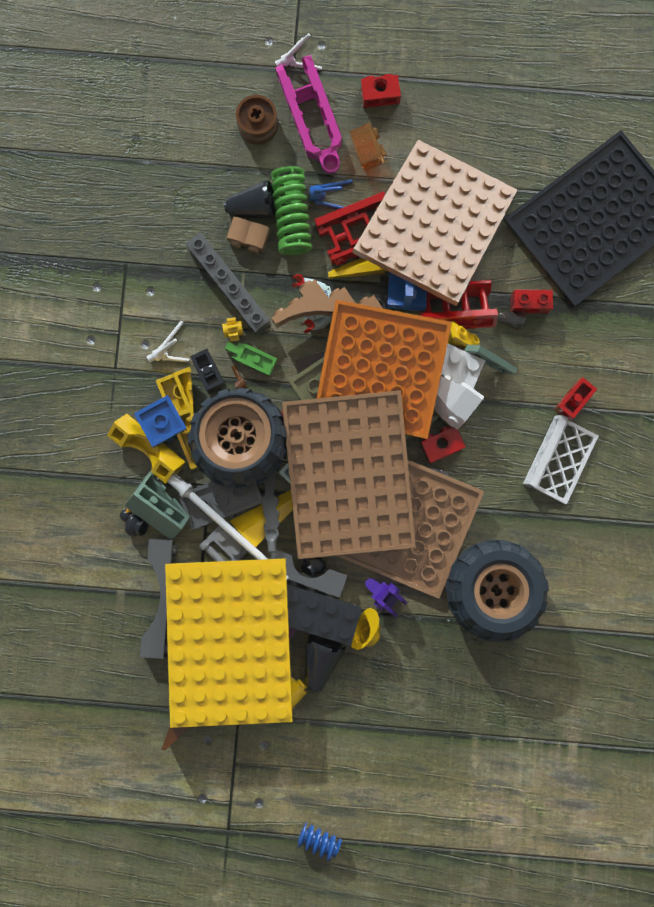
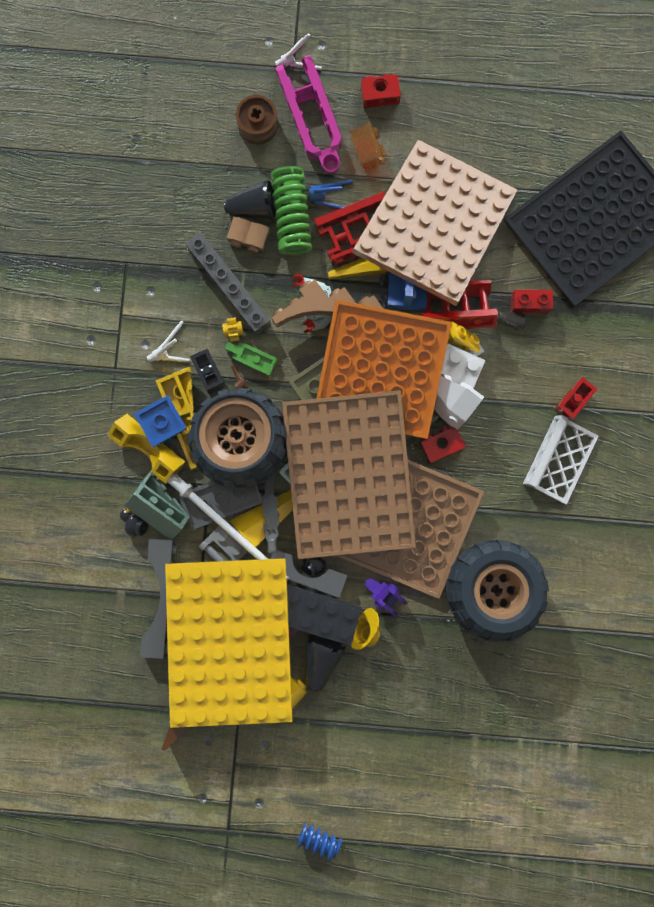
(491, 359): sand green tile -> none

